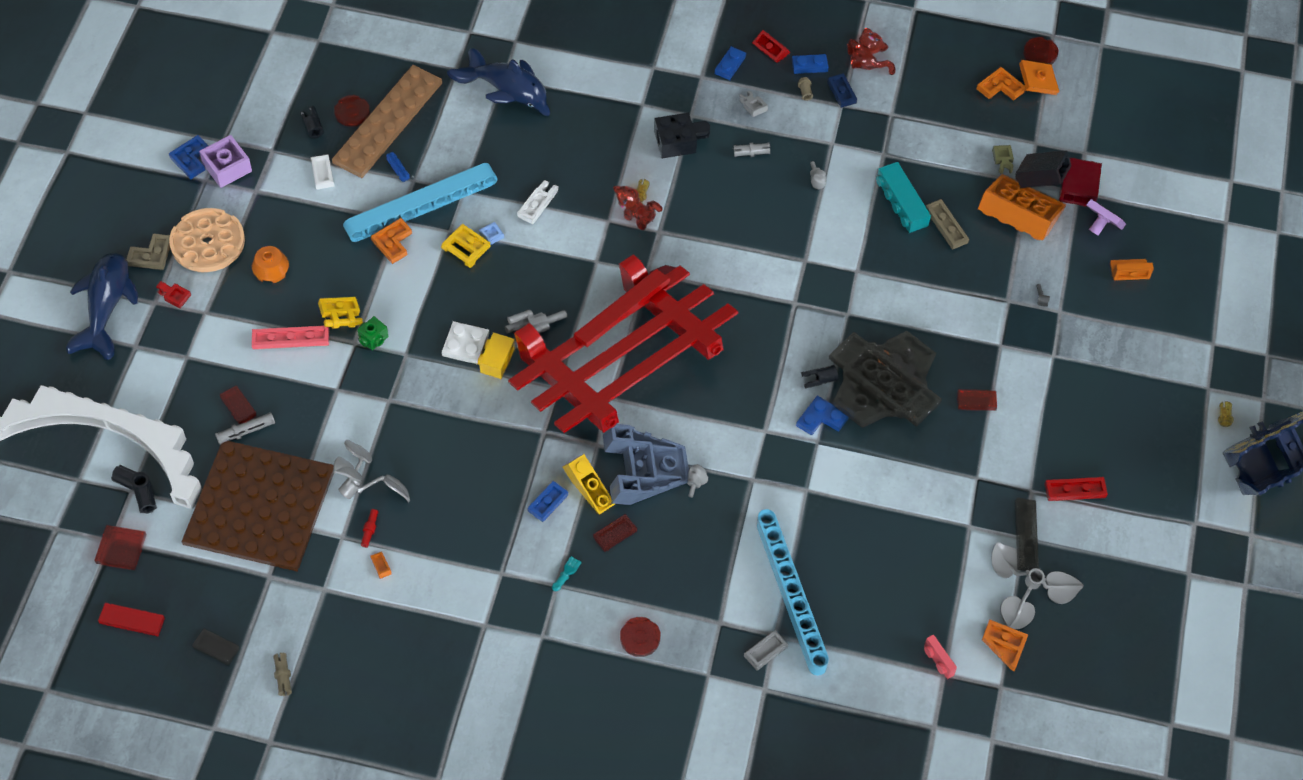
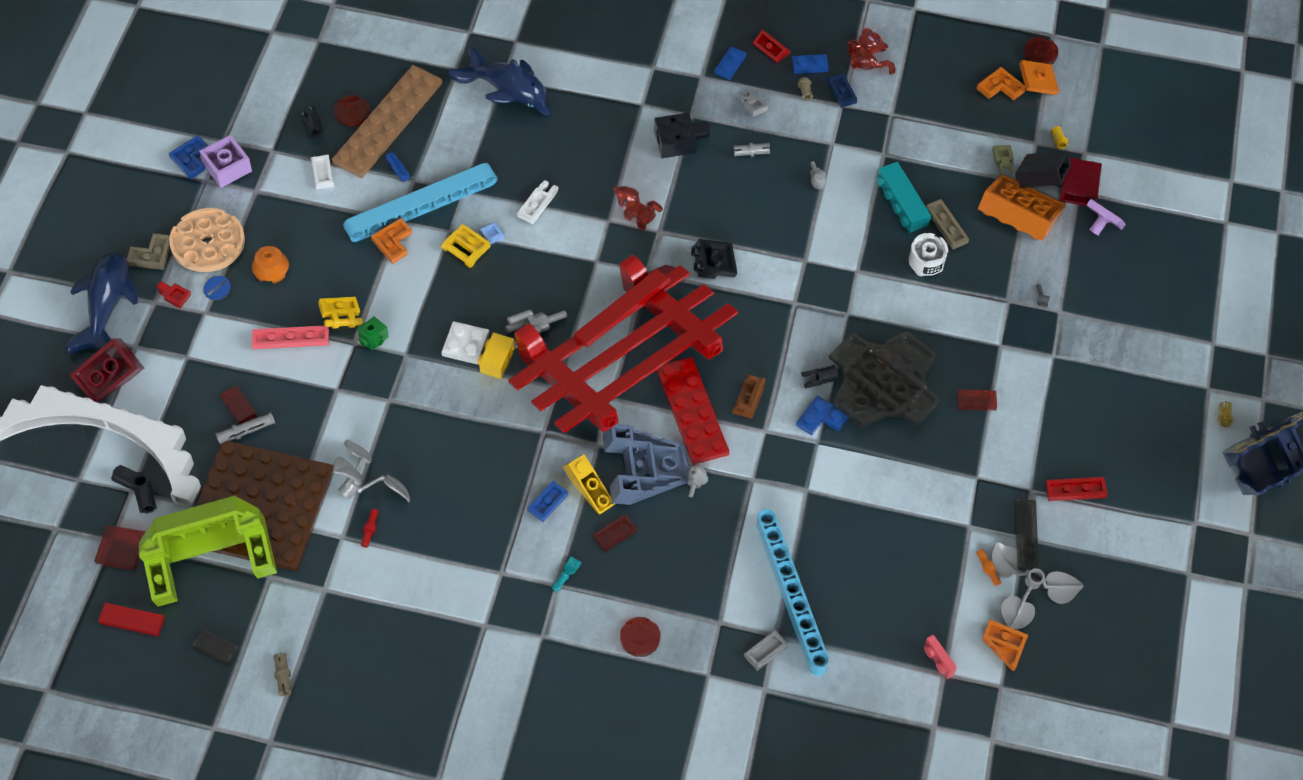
(107, 370): none -> dark red slope
(200, 532): none -> lime wedge
(216, 287): none -> blue piece
(381, 565): orange piece -> none
(642, 189): clear yellow pin -> none
(692, 411): none -> red plate
(713, 259): none -> black plate
(749, 396): none -> dark orange hinge
(928, 254): none -> white brick
(988, 567): none -> orange bar
(1060, 140): none -> yellow pin
(1131, 269): orange panel -> none

